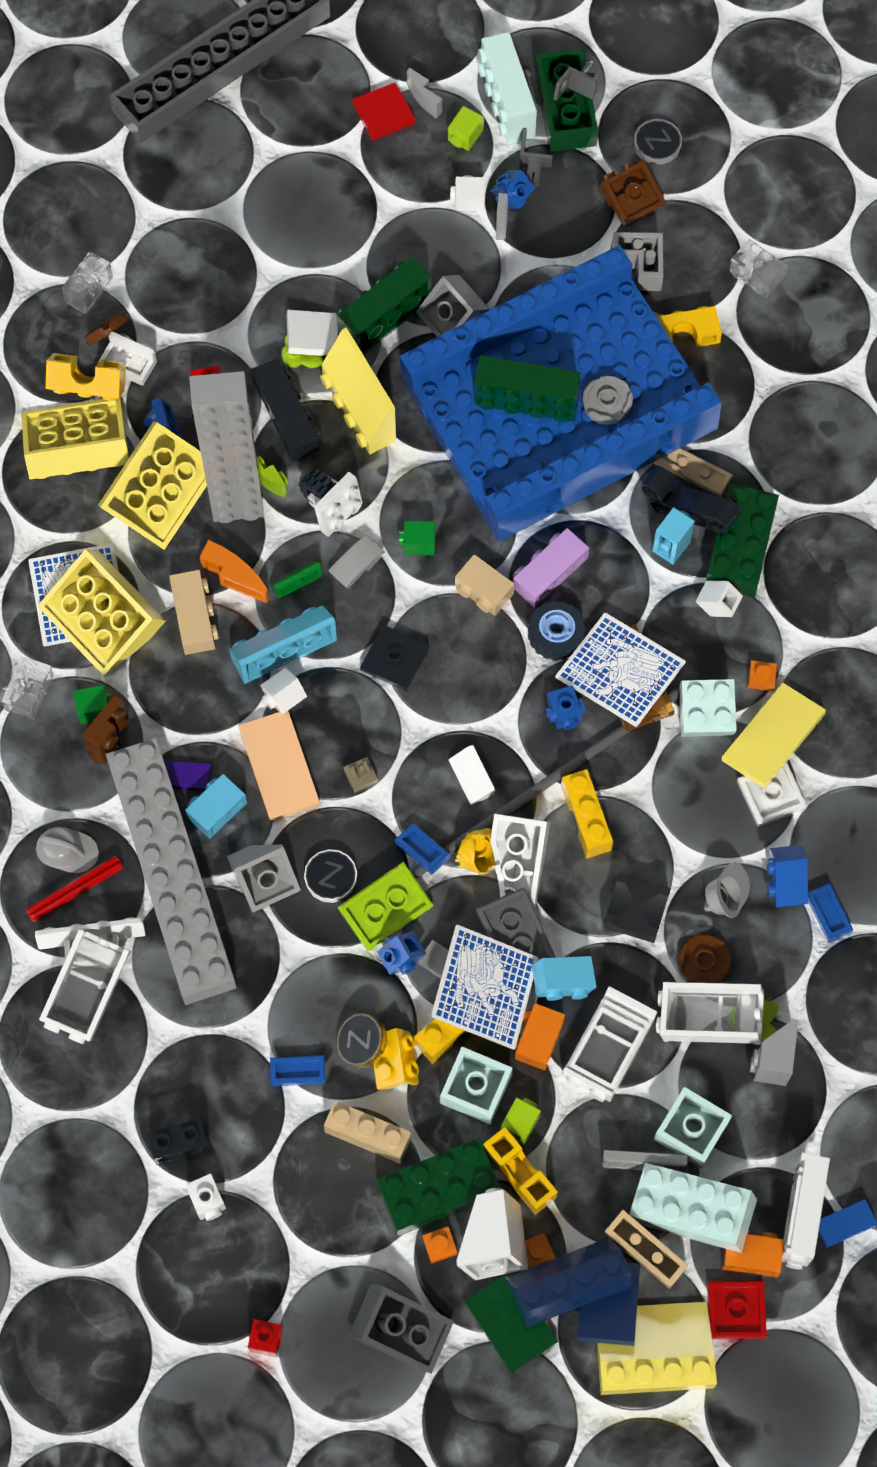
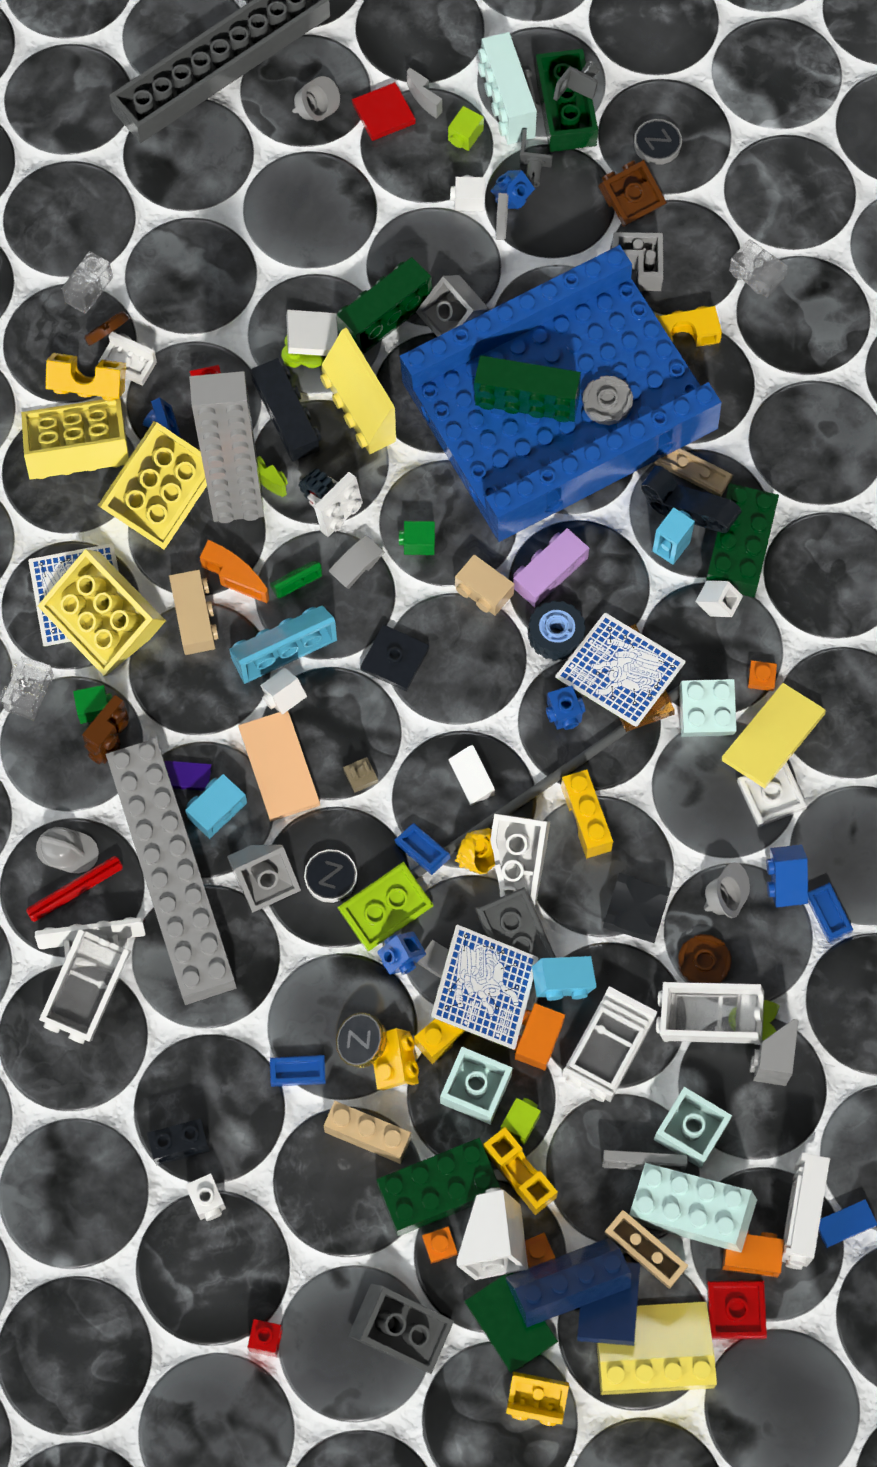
(317, 99): none -> light grey piece
(537, 1399): none -> yellow bracket

